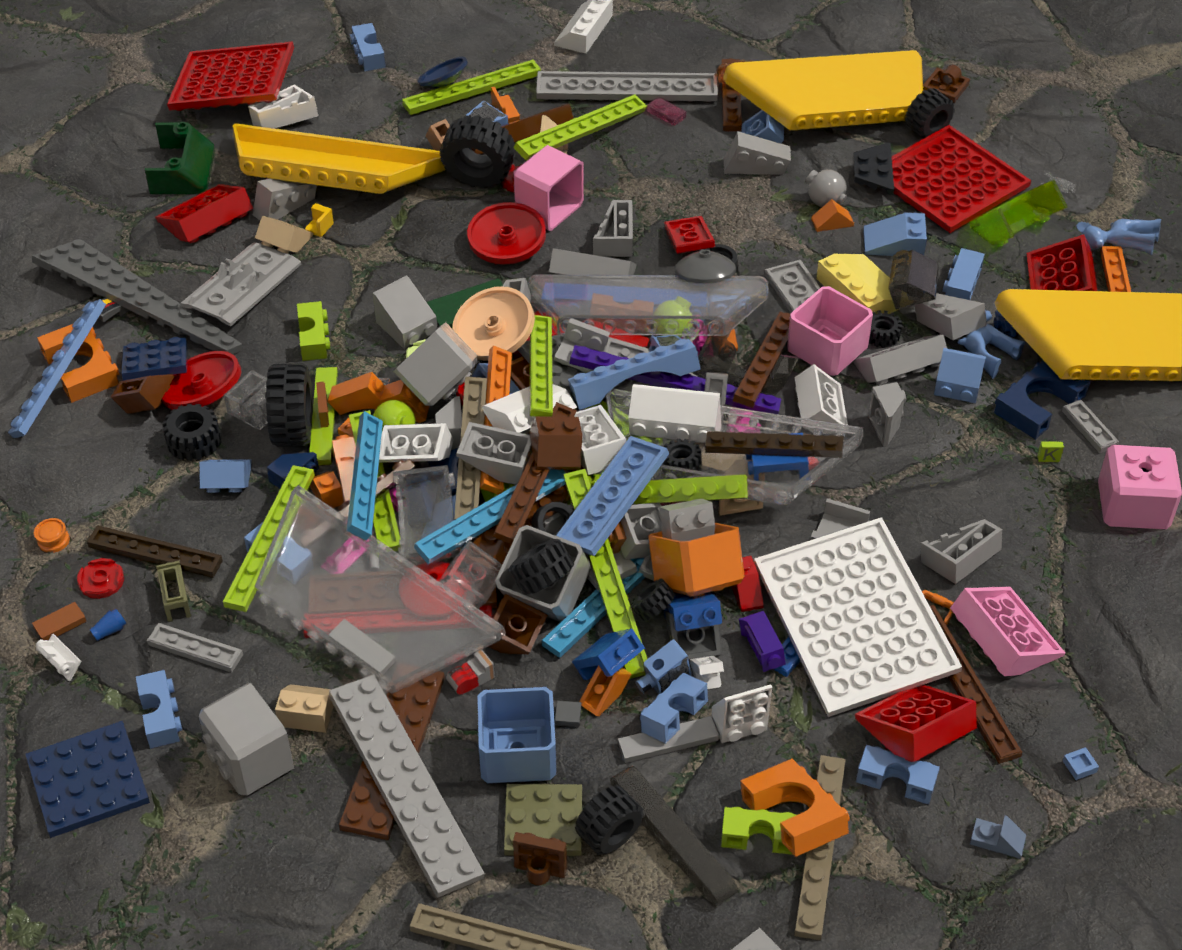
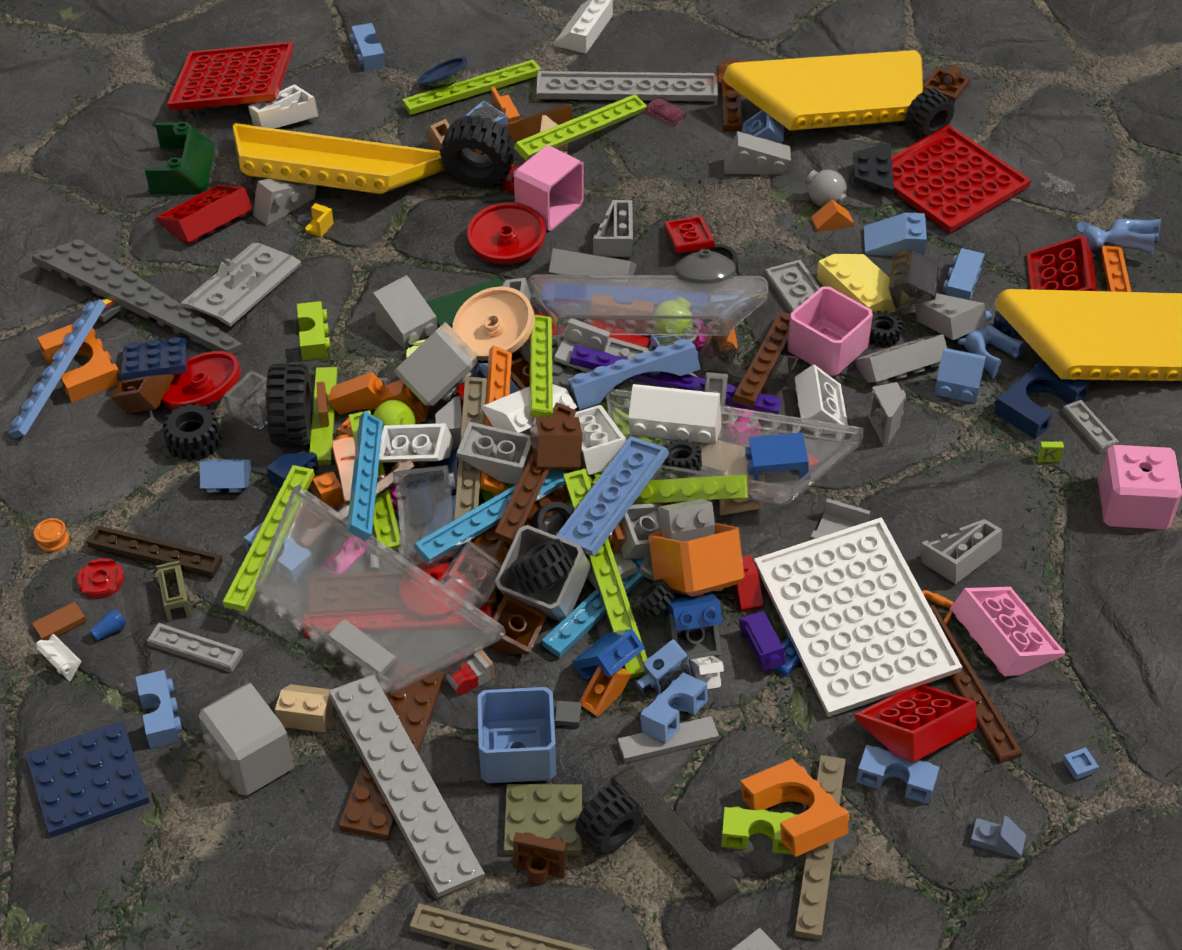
(282, 234): tan slope -> none
(742, 714): white slope -> none
(774, 444): dark brown plate -> none
(1018, 213): clear neon green windscreen -> none

